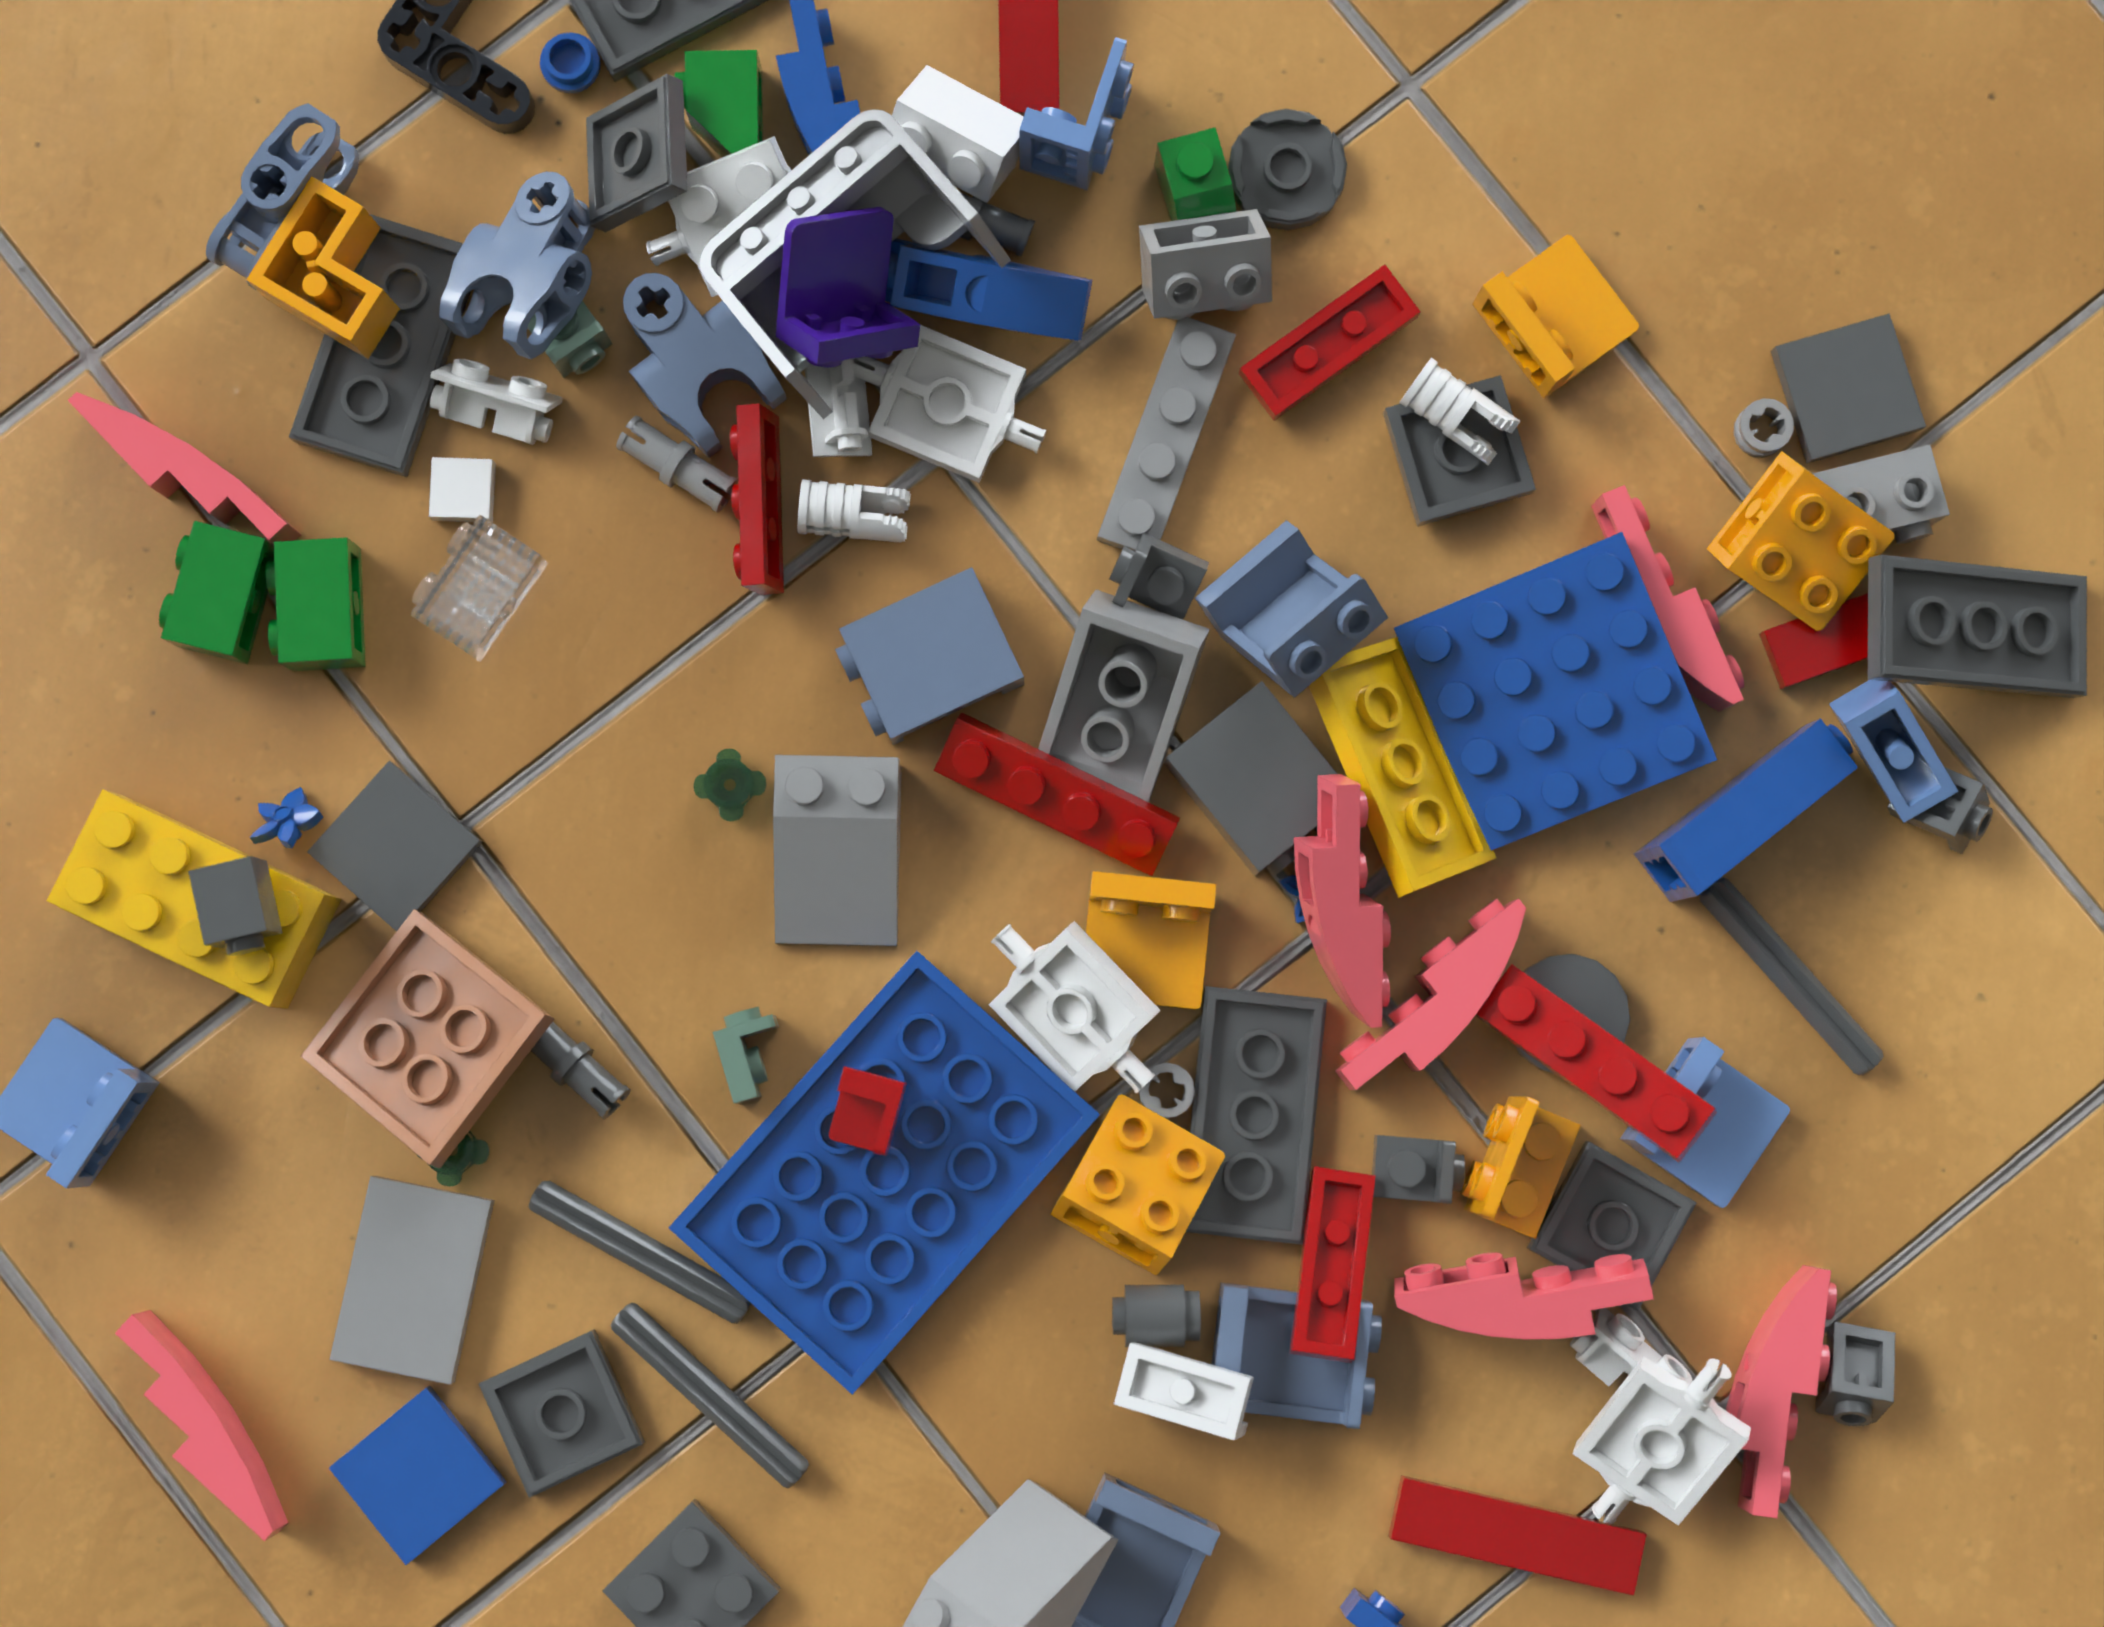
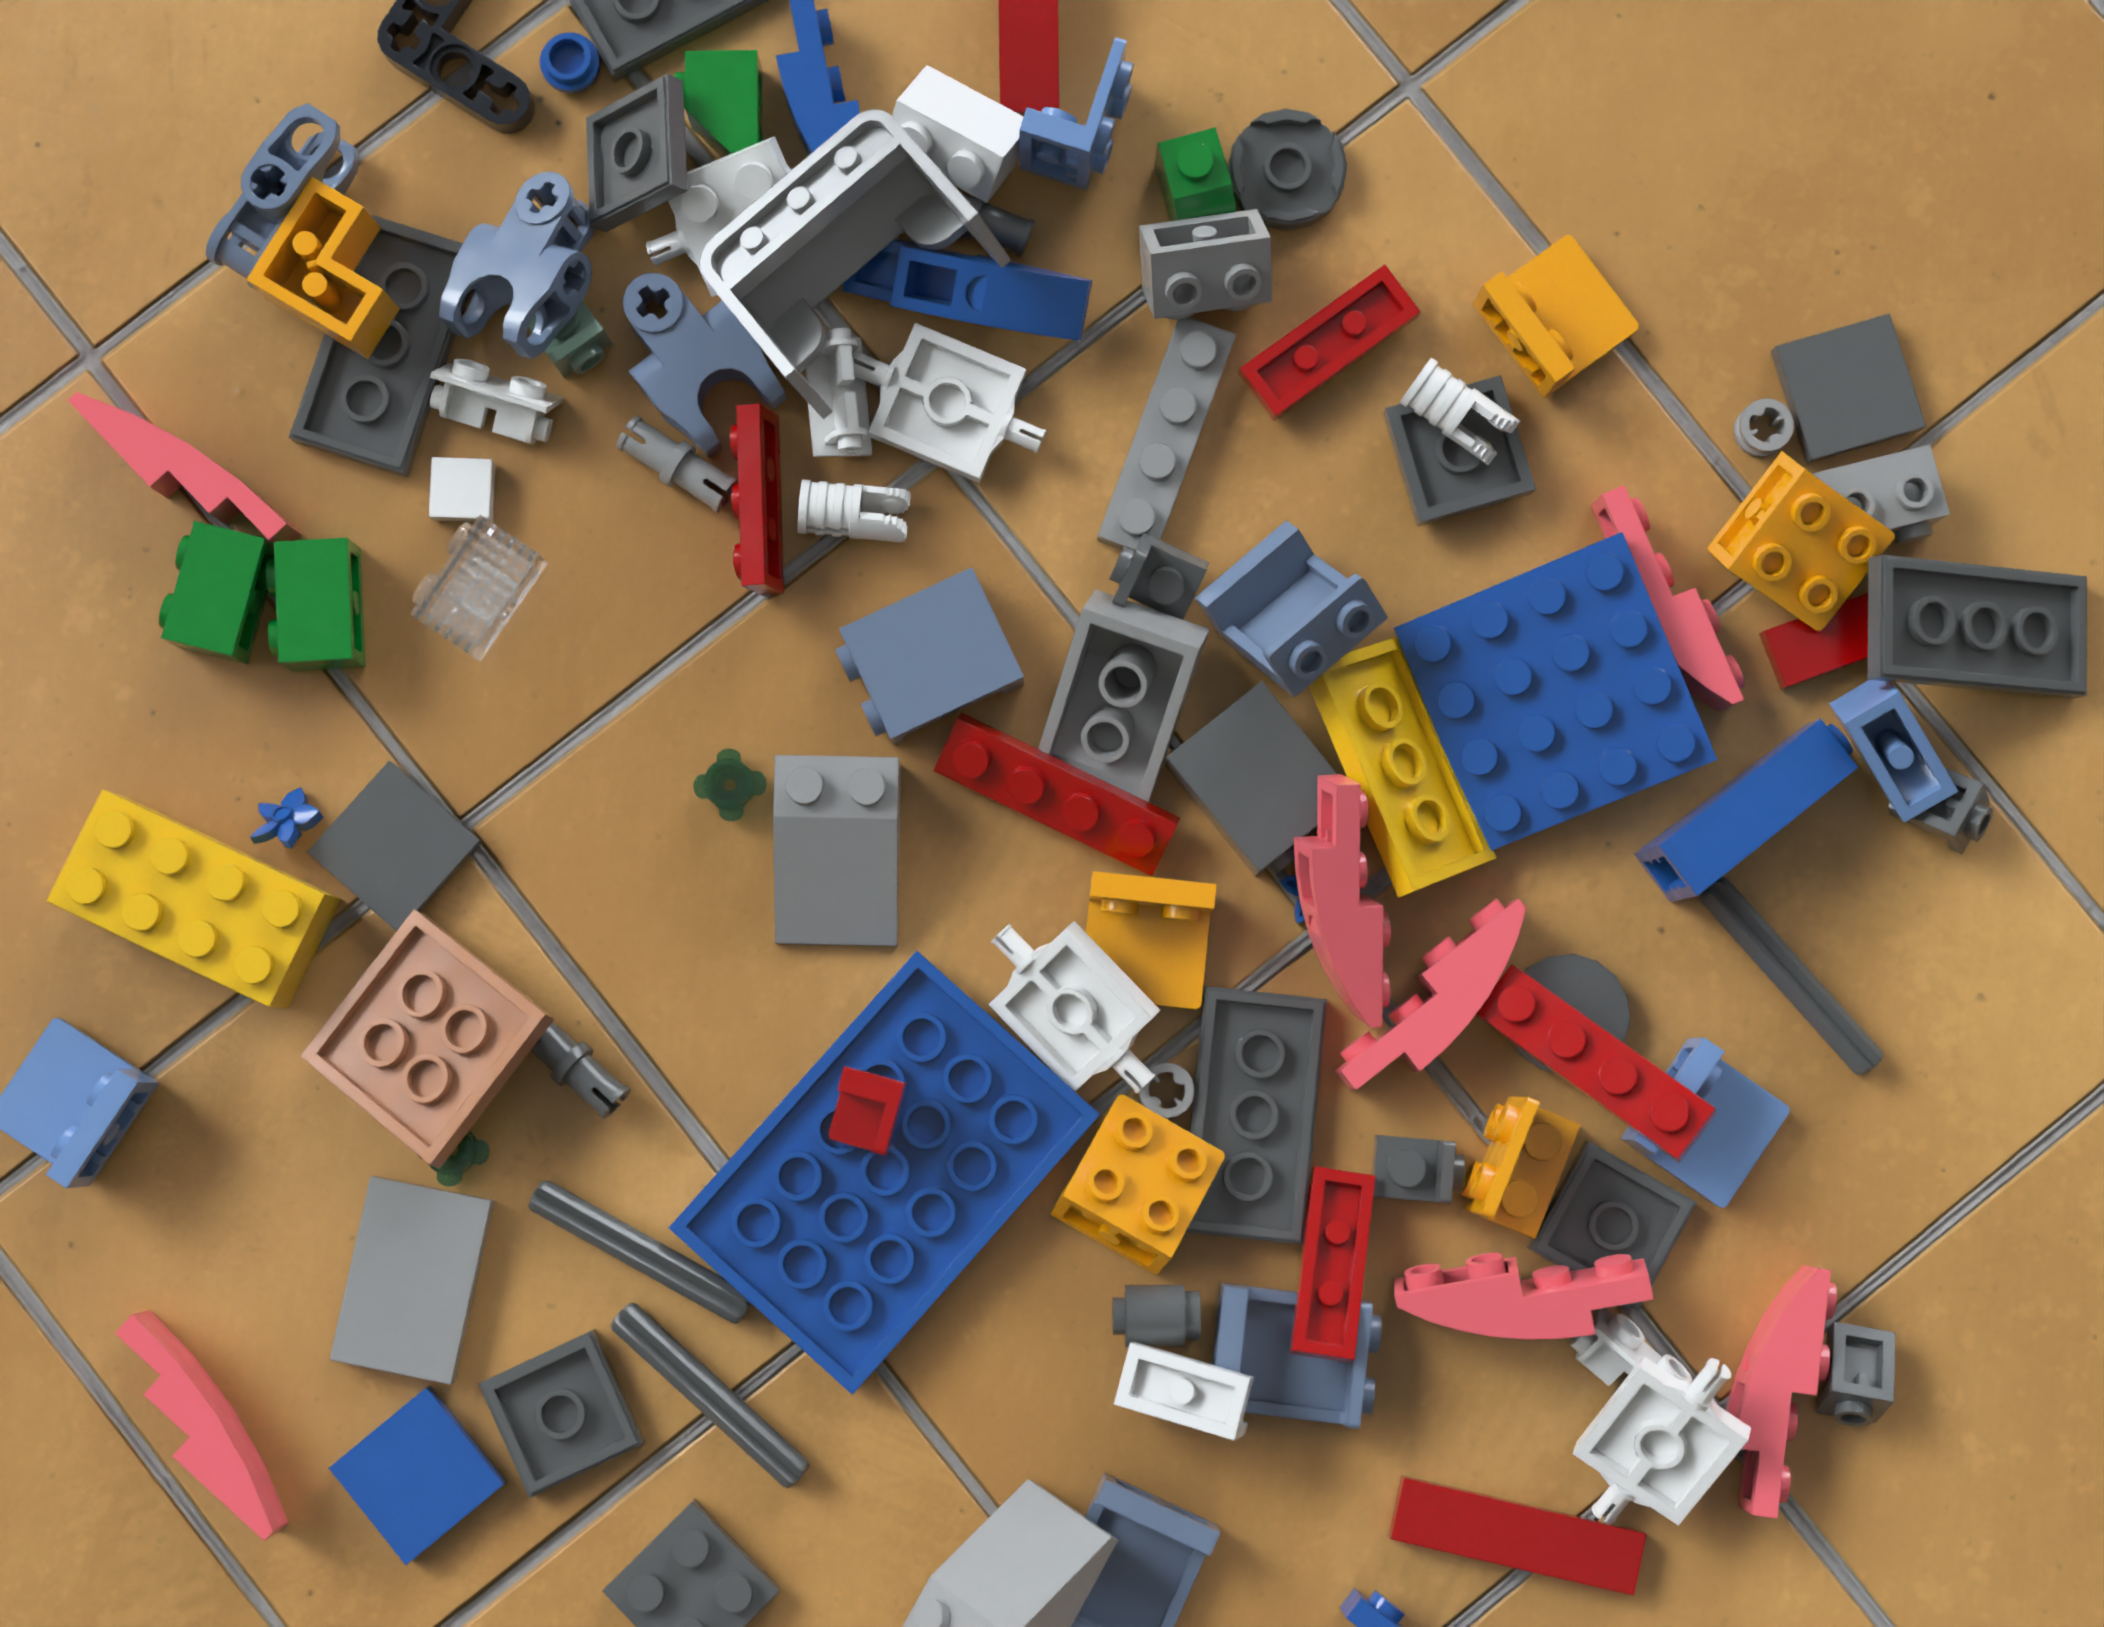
(235, 905): dark grey brick -> none
(743, 1066): sand green bracket -> none
(837, 289): dark purple bracket -> none

